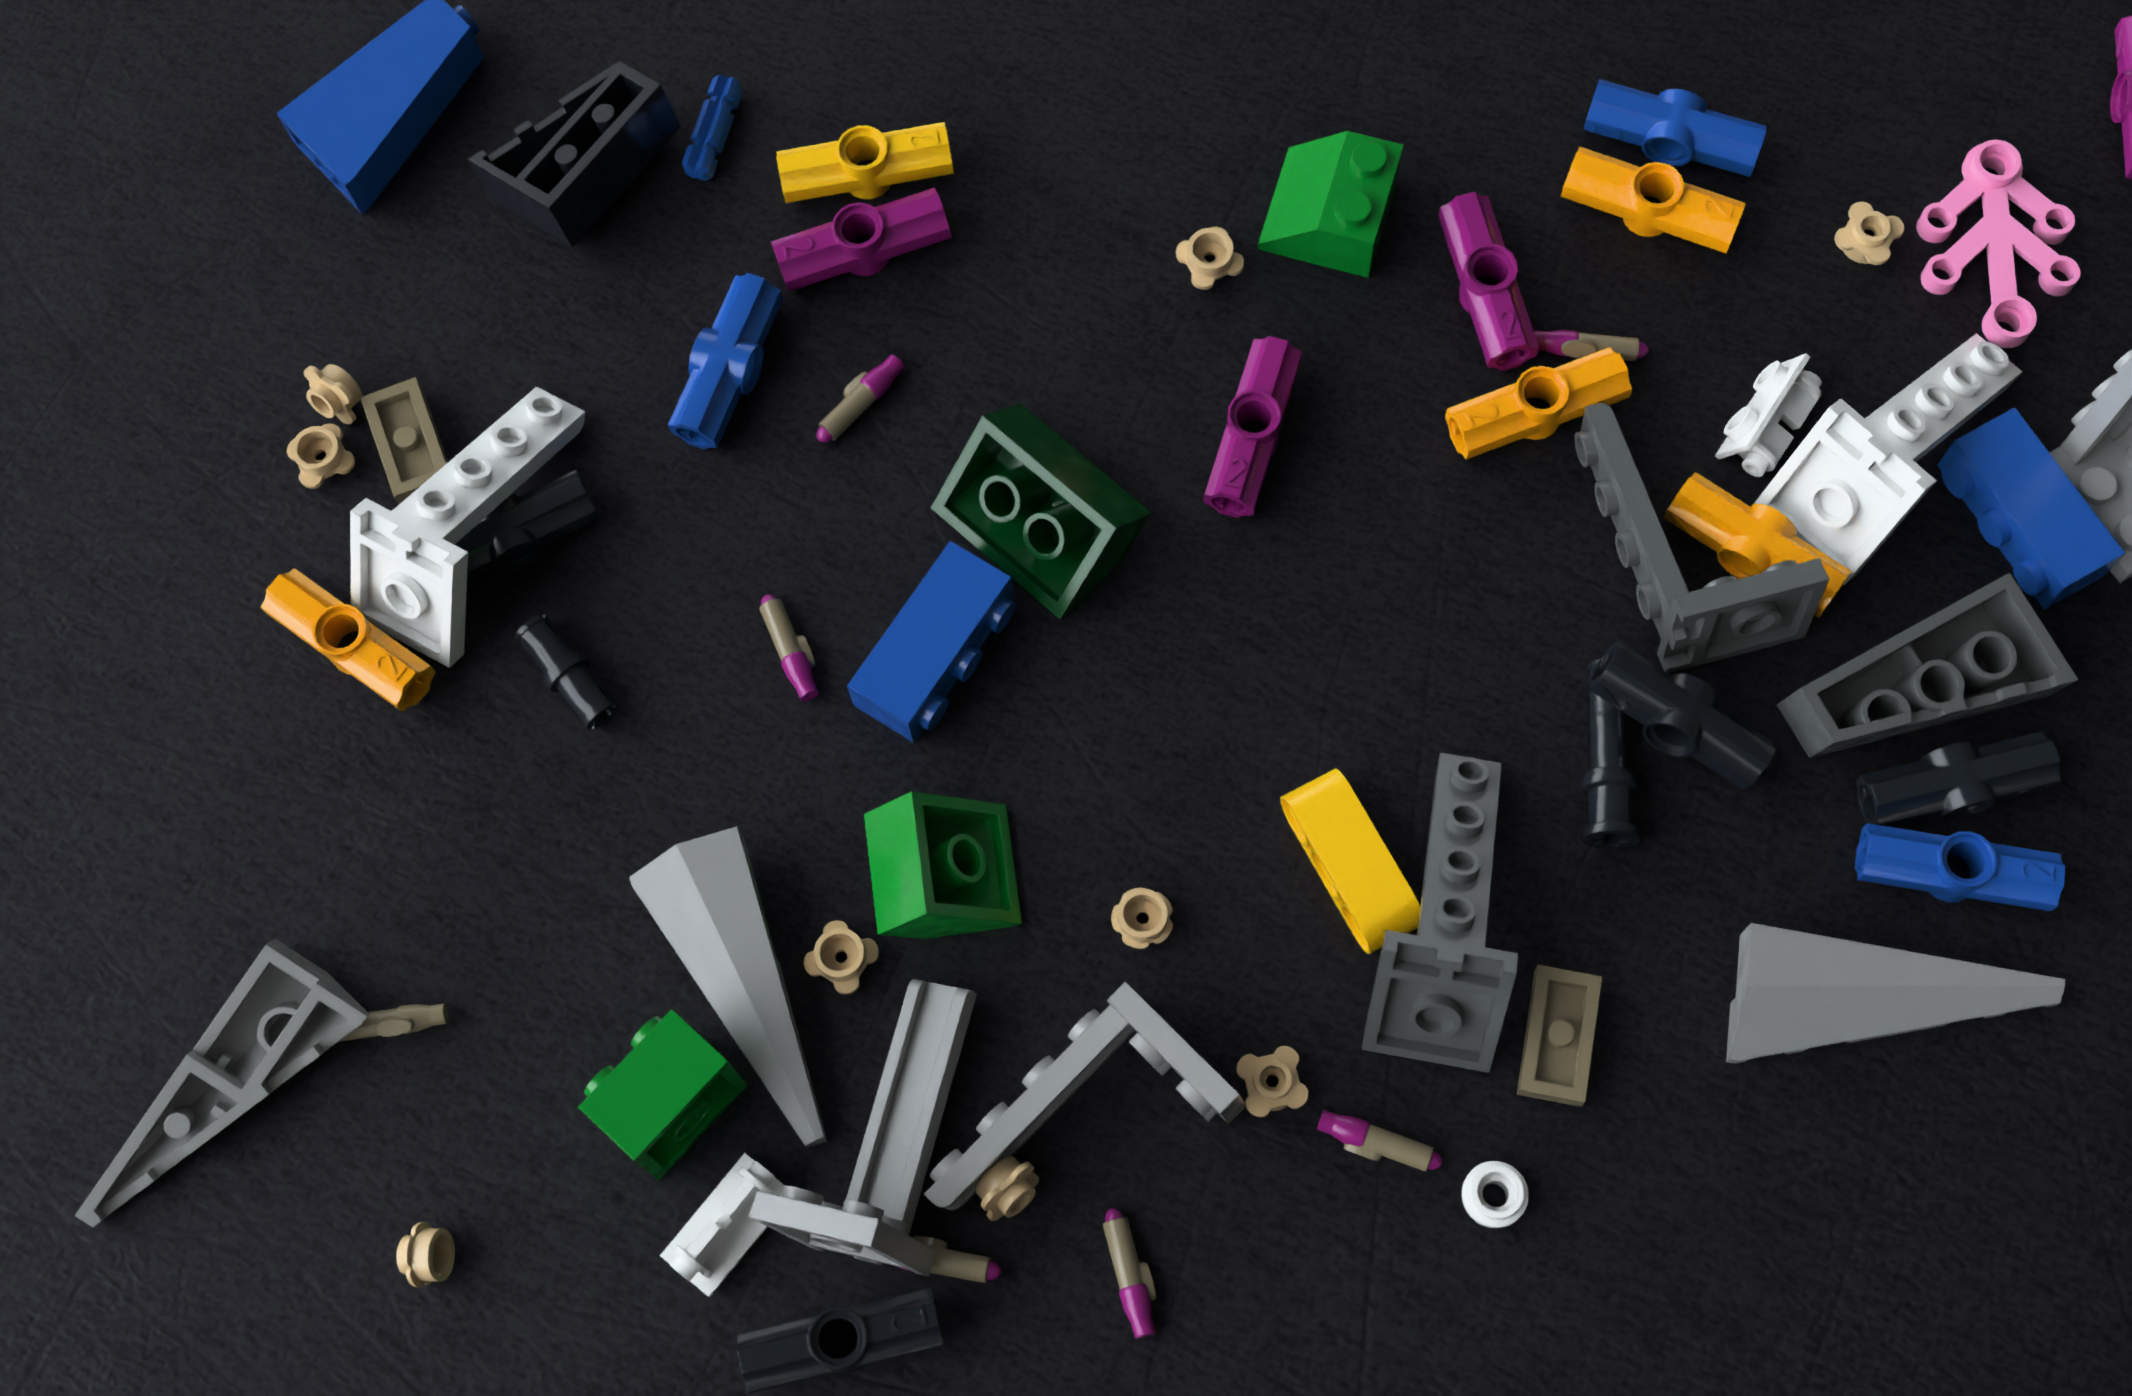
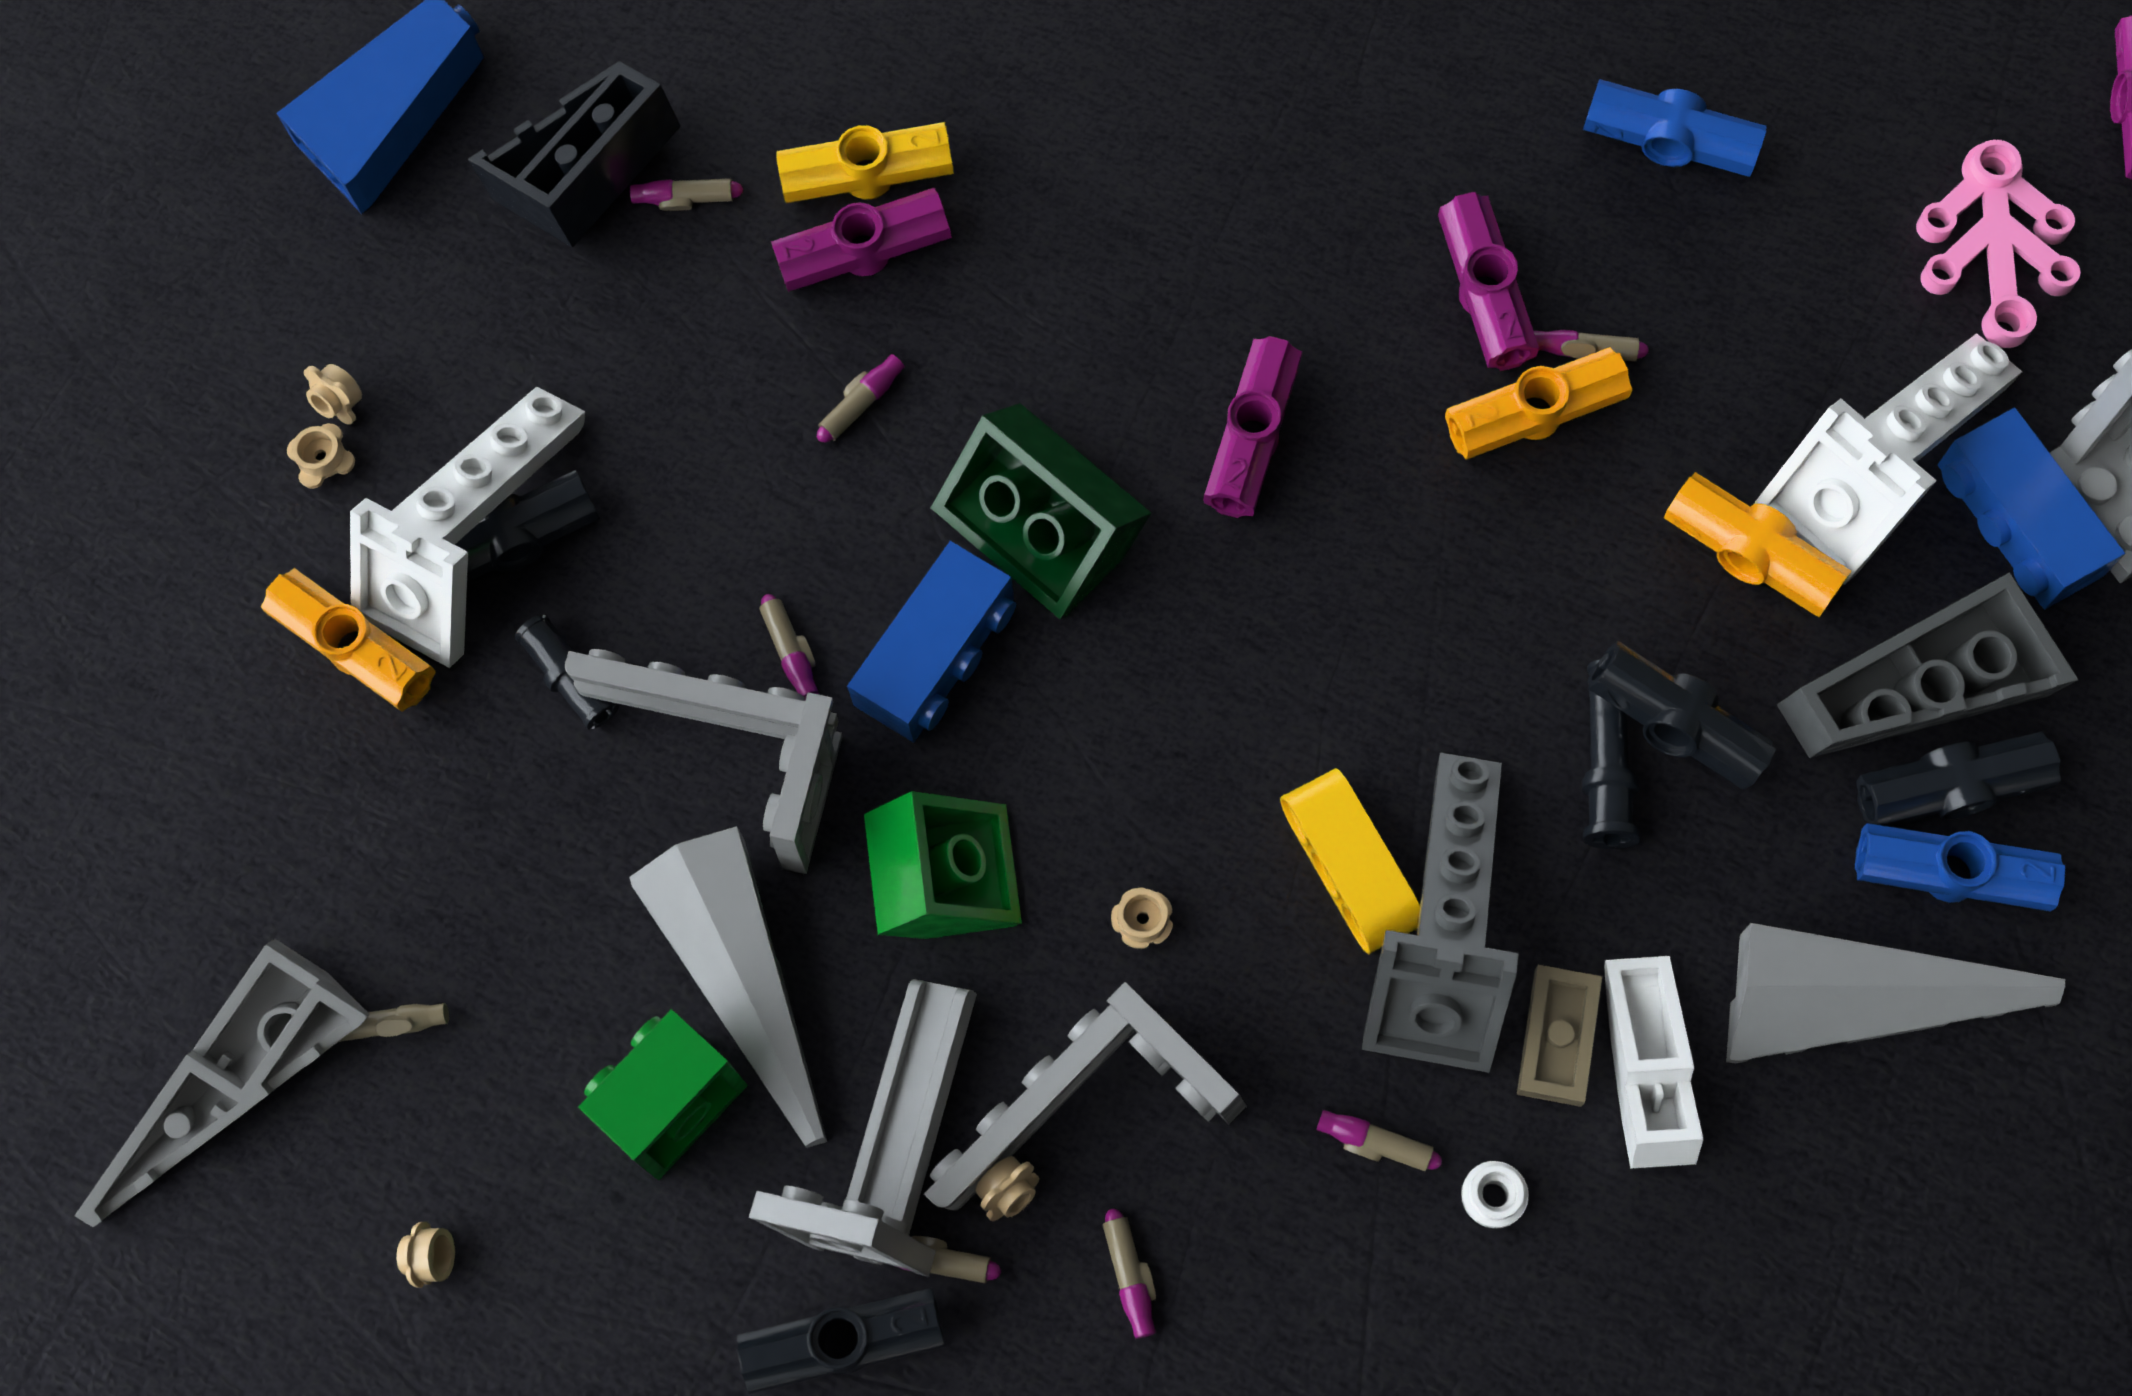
(404, 436): dark tan plate -> none
(682, 194): none -> dark tan piece
(712, 127): blue axle -> none
(721, 1227): white hinge -> none
(725, 361): blue piece -> none
(806, 726): none -> light grey bracket
(838, 939): tan plate -> none
(1209, 242): tan plate -> none
(1263, 1098): tan plate -> none
(1333, 201): green slope -> none
(1621, 189): light orange piece -> none
(1652, 1063): none -> white slope
(1703, 624): dark grey bracket -> none
(1754, 431): white hinge -> none
(1867, 248): tan plate -> none

